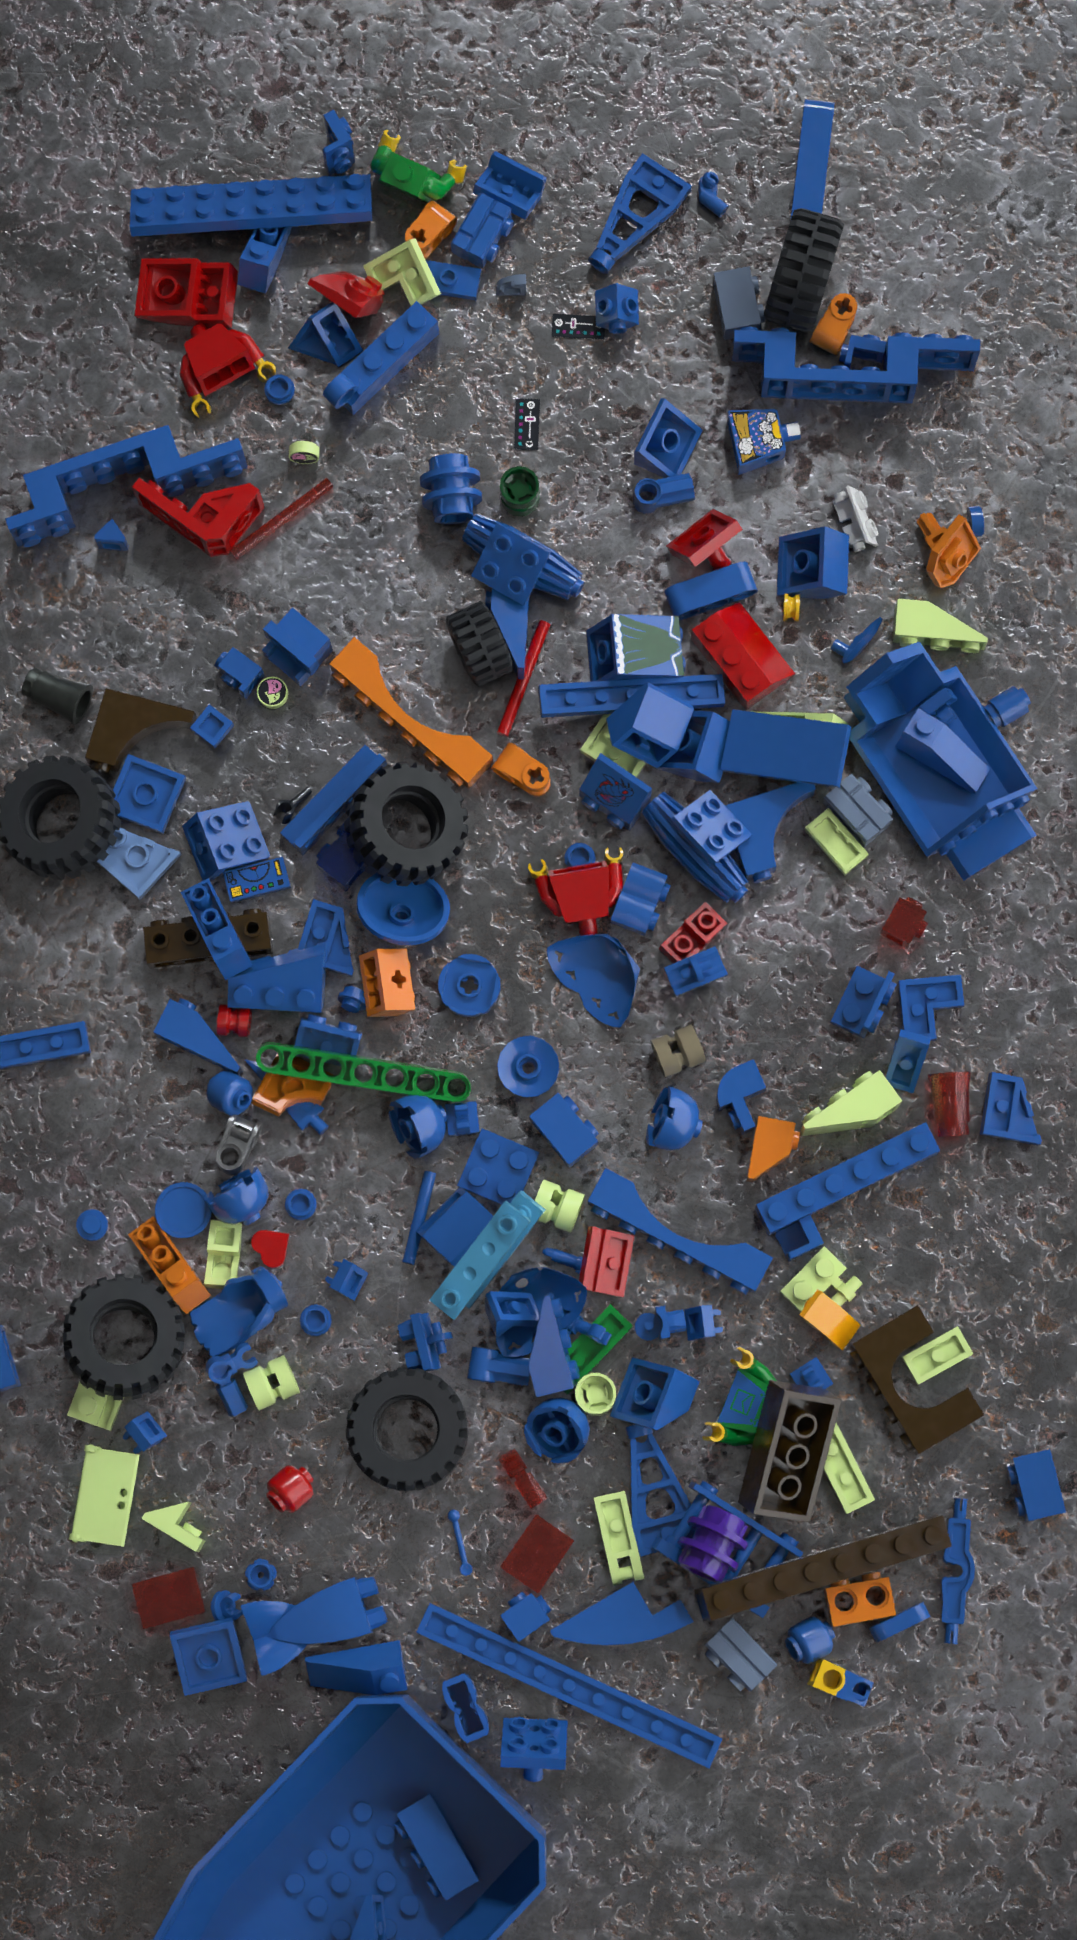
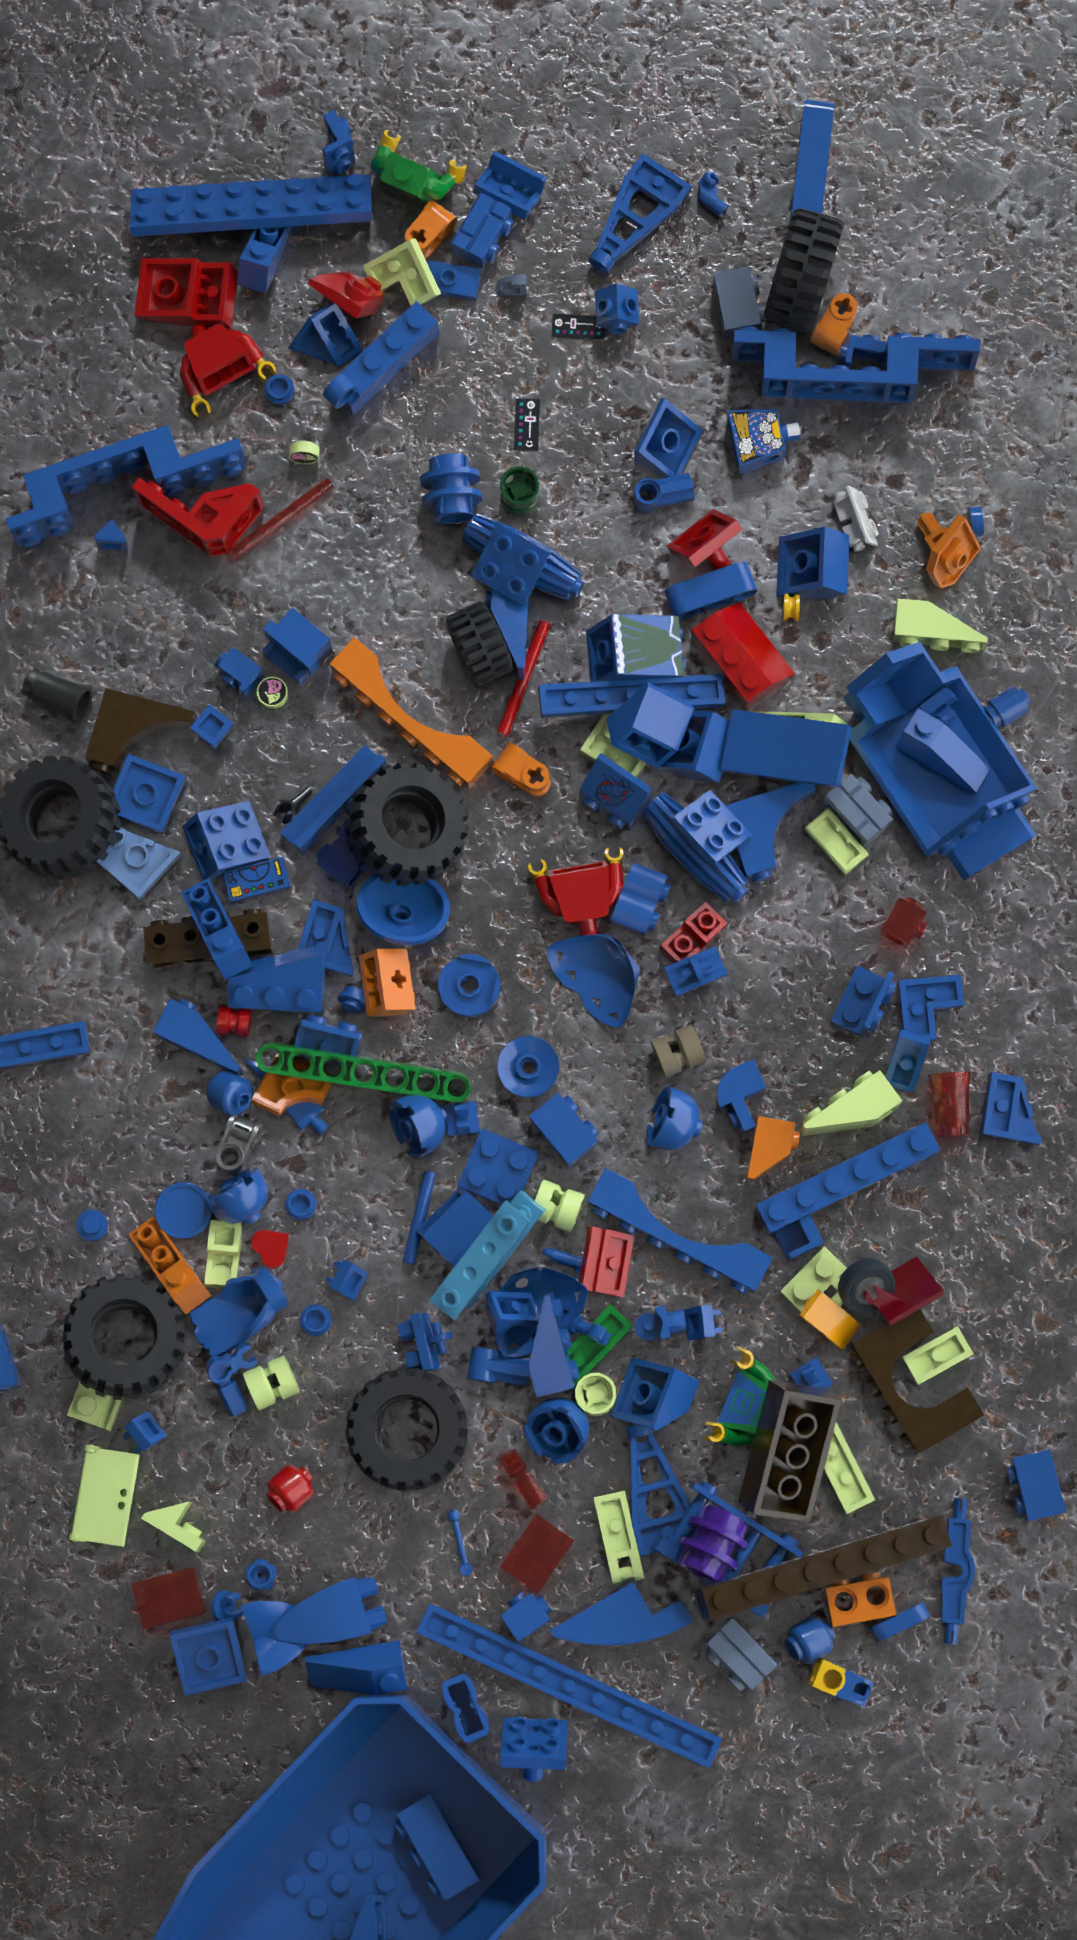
(579, 854): blue plate -> none
(858, 644): blue bar -> none
(897, 1293): none -> plate

